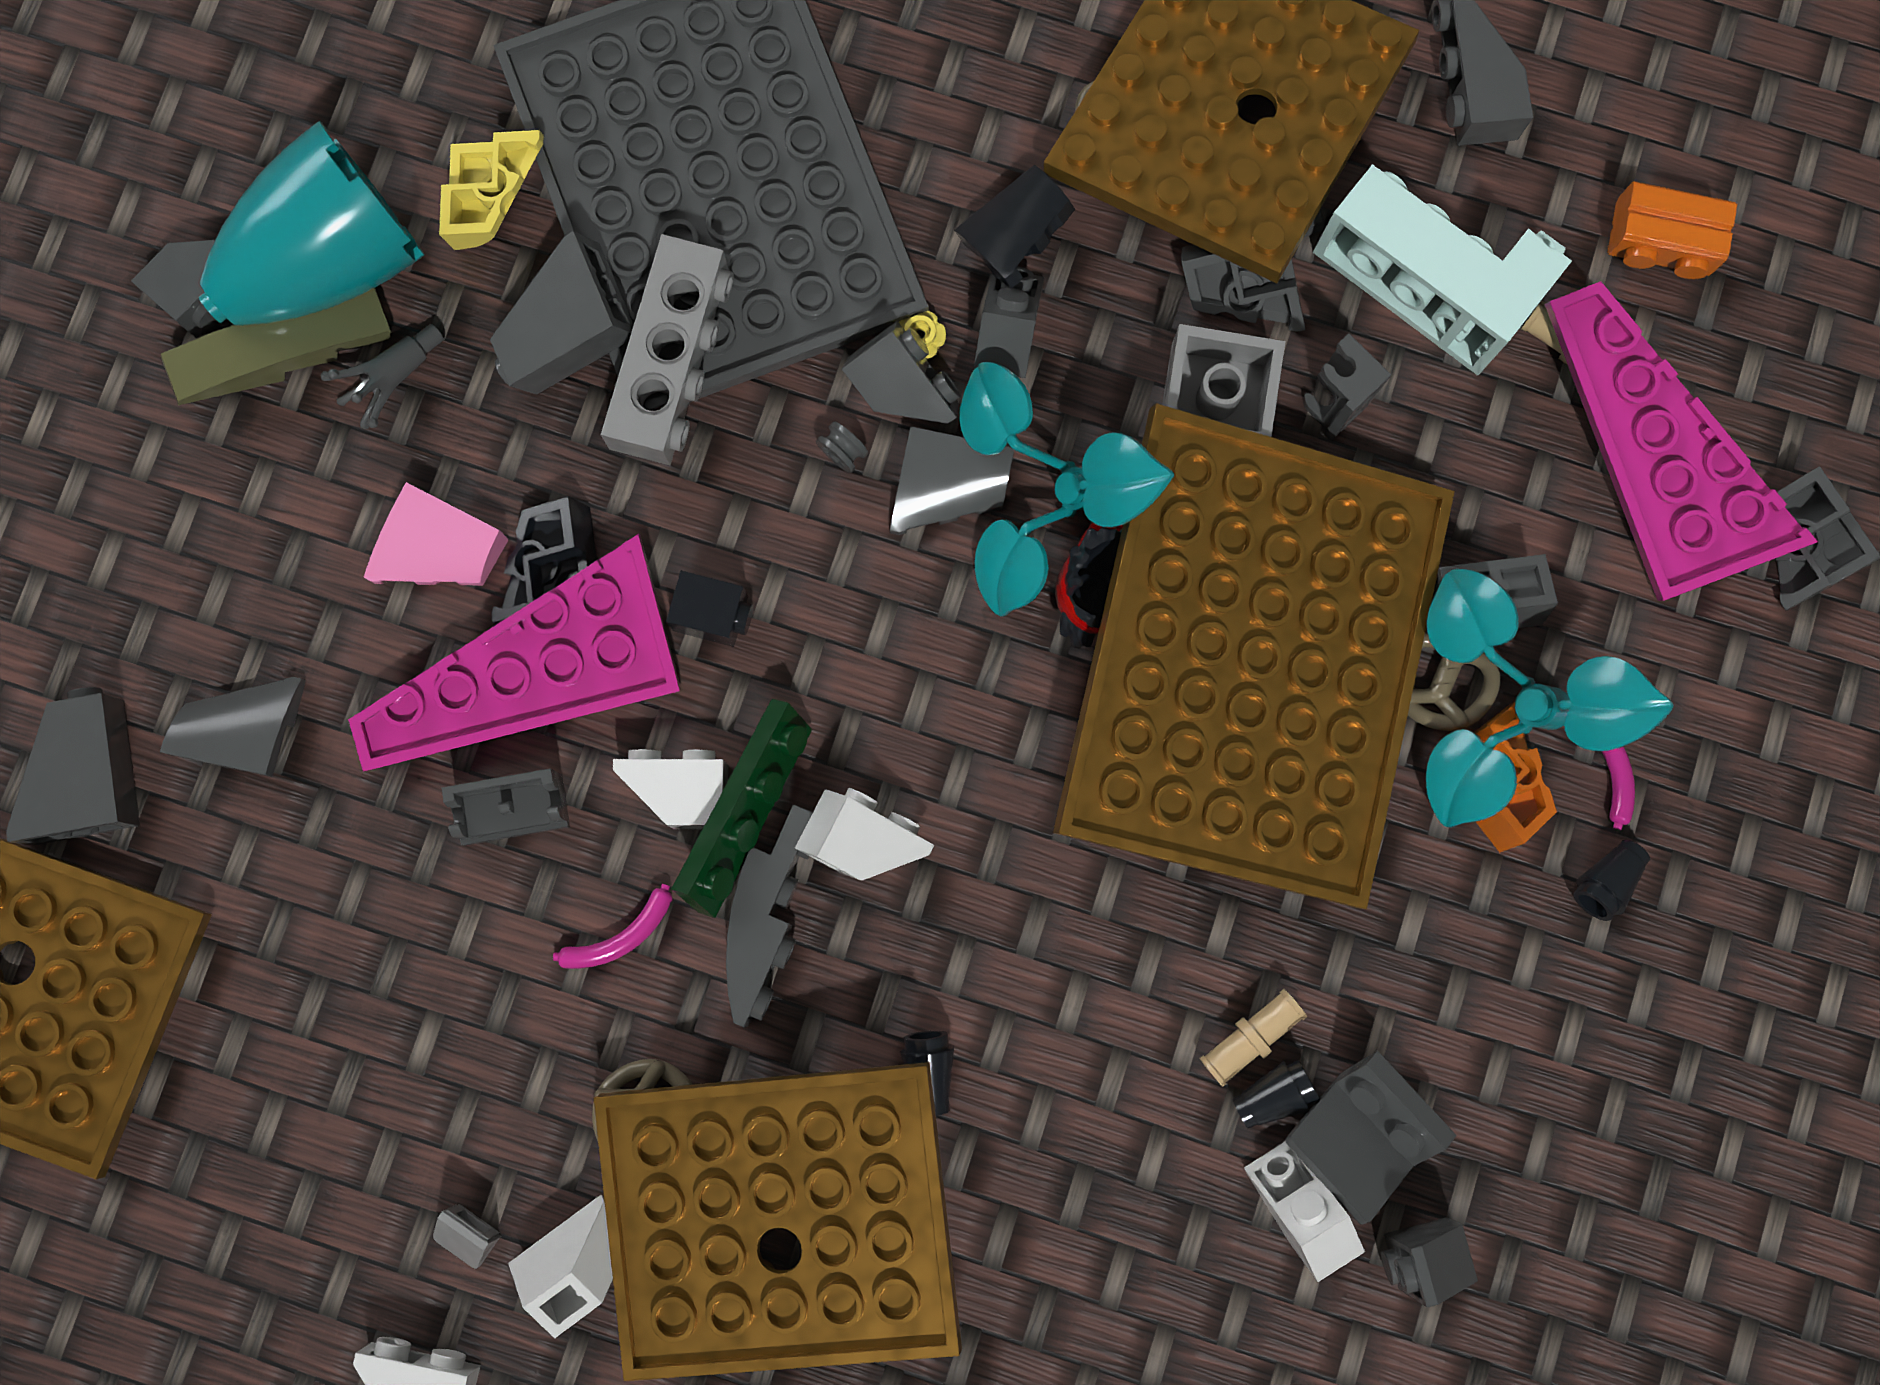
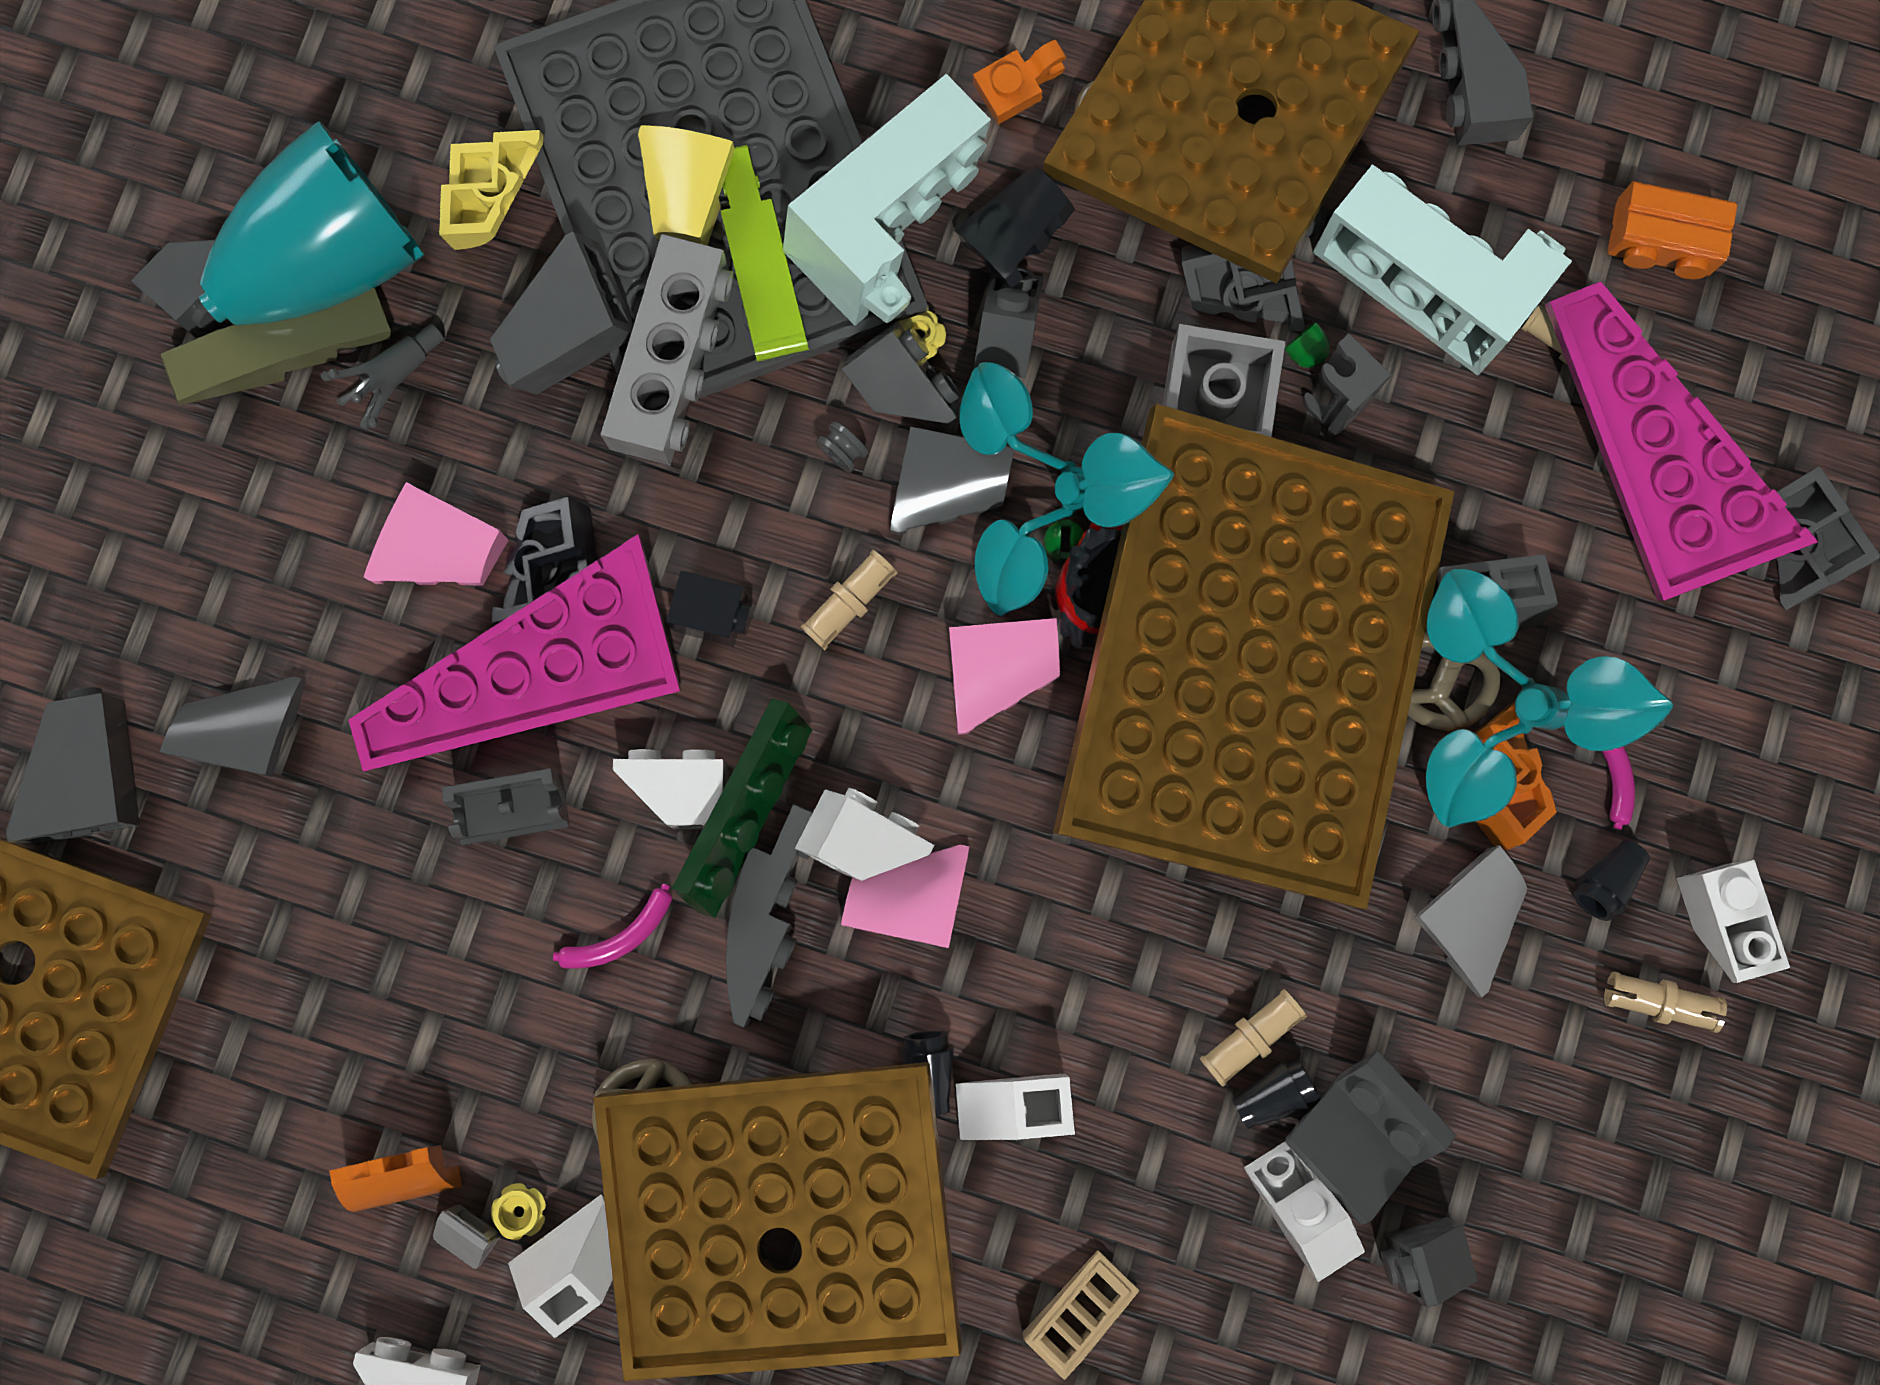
(394, 1179): none -> orange slope
(503, 1211): none -> light yellow plate
(684, 180): none -> light yellow slope
(760, 264): none -> lime piece
(849, 599): none -> tan pin
(855, 215): none -> light aqua hinge
(910, 900): none -> bright pink slope
(1000, 666): none -> bright pink slope
(1013, 85): none -> orange plate
(1015, 1108): none -> white slope
(1052, 539): none -> green hinge
(1081, 1345): none -> tan slope
(1309, 347): none -> green hinge
(1476, 917): none -> light grey slope
(1665, 1002): none -> tan pin
(1734, 919): none -> white slope

